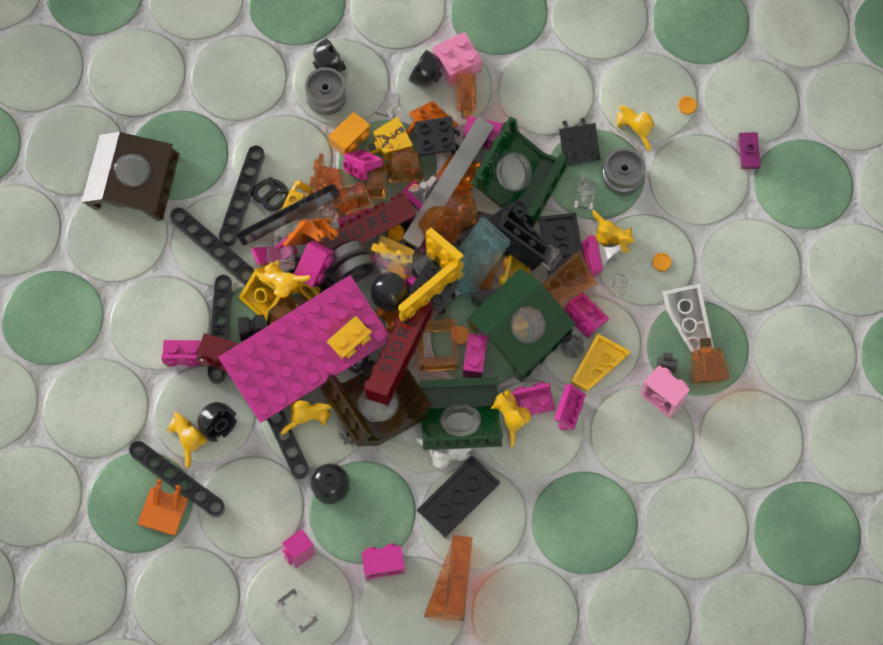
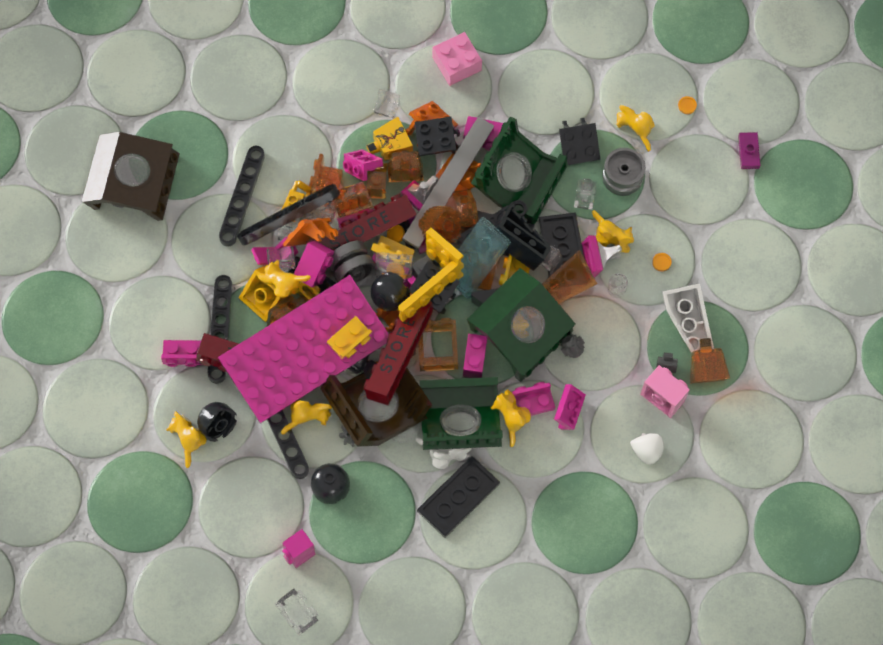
(163, 510): orange plate -> none
(179, 475): black beam -> none
(212, 246): black beam -> none
(249, 327): black wheel -> none
(271, 193): black piece -> none
(325, 91): flat silver wheel -> none
(327, 56): black cylinder -> none
(349, 134): light orange brick -> none
(383, 561): dark pink brick -> none
(426, 70): black cylinder -> none
(450, 591): clear orange wedge -> none
(462, 335): light orange piece -> none
(466, 94): clear orange torso -> none
(585, 314): dark pink bracket -> none
(598, 362): yellow wing -> none
(648, 447): none -> white piece

